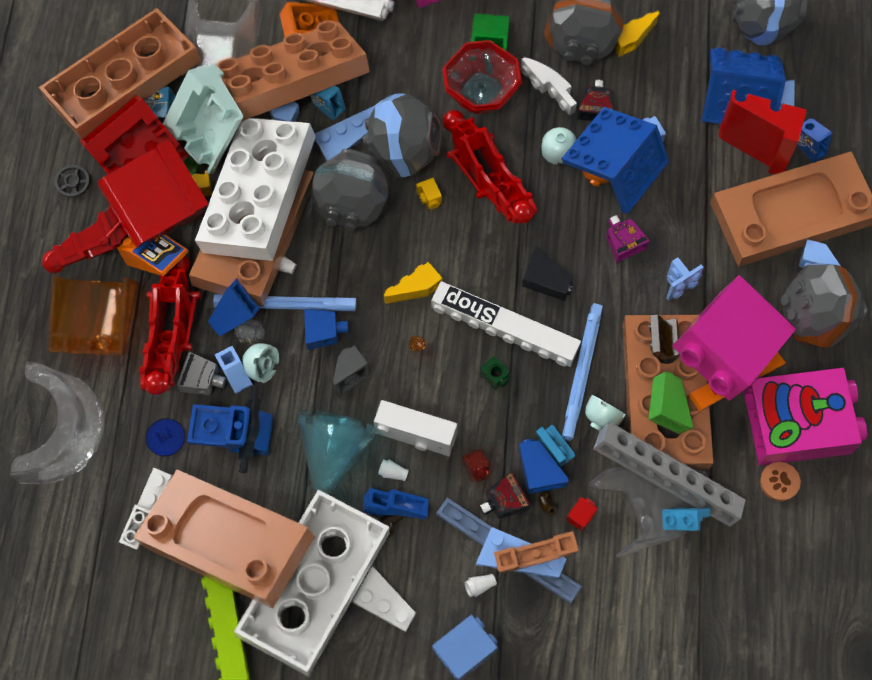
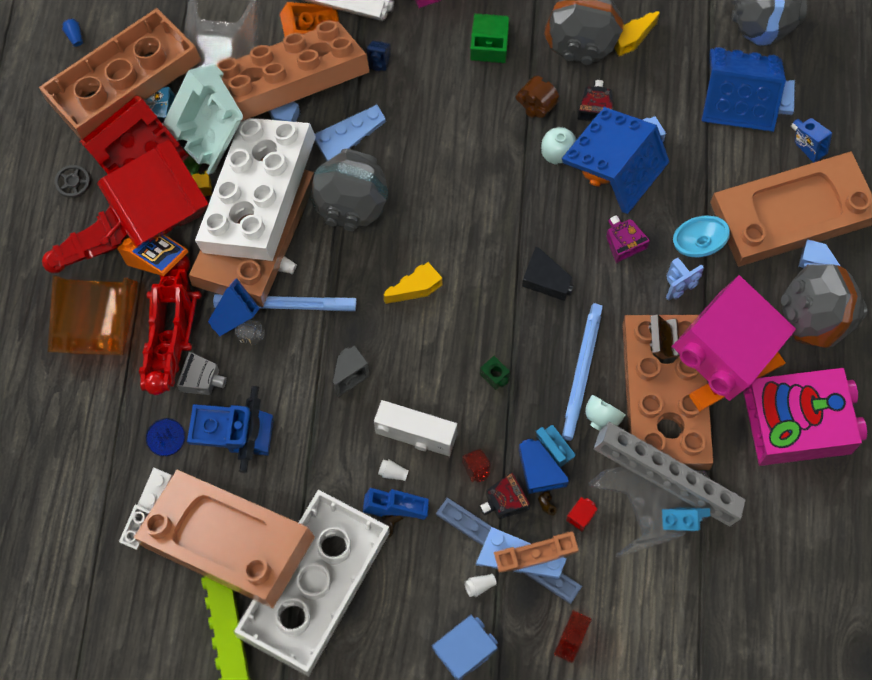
(73, 32): none -> blue cone
(76, 433): clear windscreen -> none
(233, 369): light blue slope -> none
(260, 361): light aqua cylinder -> none
(322, 328): blue torso -> none
(329, 101): dark azure torso -> none
(332, 446): clear light blue cone -> none
(378, 55): none -> dark blue slope
(383, 601): white wing -> none
(403, 134): dark grey rock -> none
(417, 343): clear orange hinge -> none
(429, 193): yellow brick -> none
(482, 77): clear light blue rock -> none
(500, 185): red piece -> none
(505, 324): white brick -> none
(537, 97): none -> reddish brown brick
(547, 79): white slope -> none
(572, 636): none -> clear red slope
(669, 403): bright green slope -> none
(701, 236): none -> medium azure dish
(761, 131): red panel -> none
(780, 481): nougat tile -> none

